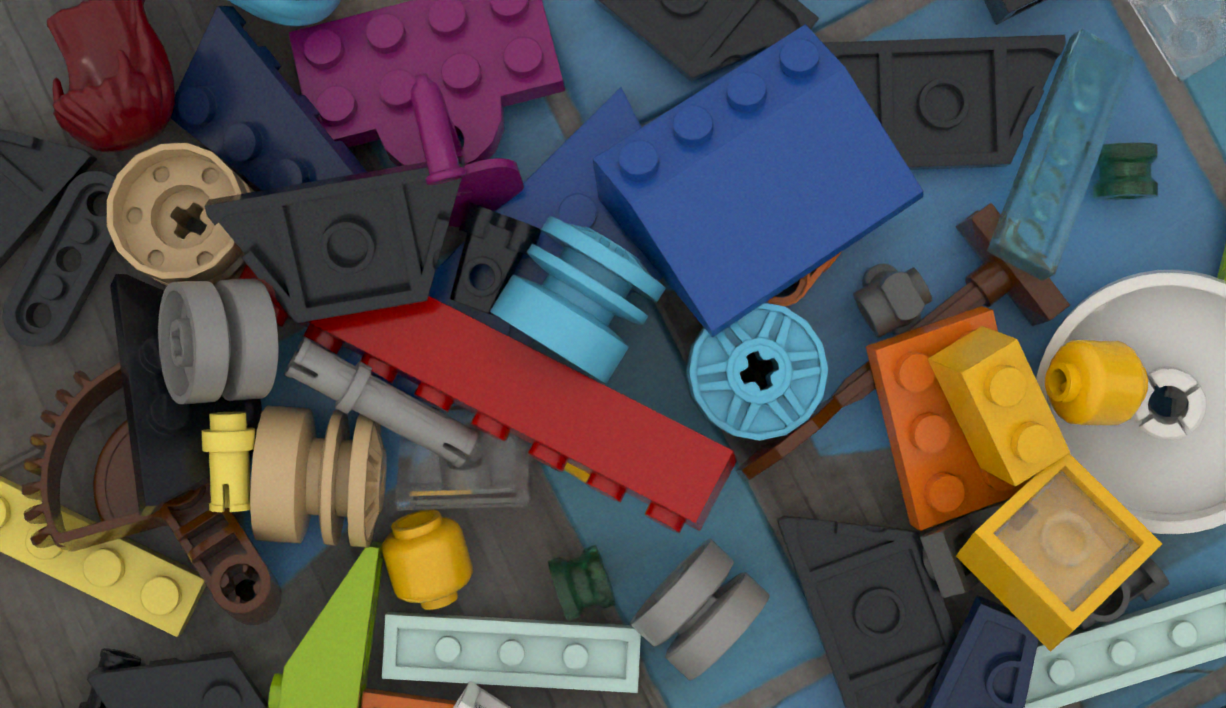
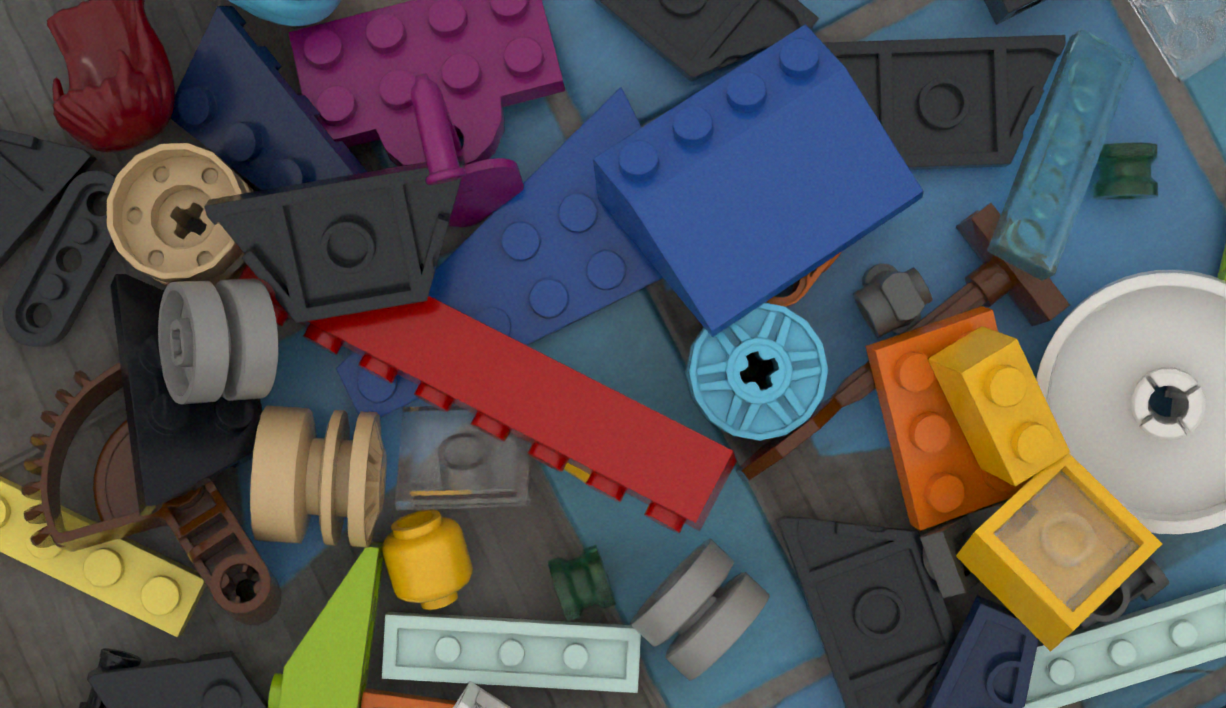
(229, 460): light yellow animal -> none
(359, 390): light grey pin -> none
(490, 241): black plate -> none
(579, 297): medium azure wheel -> none
(1096, 382): yellow head -> none

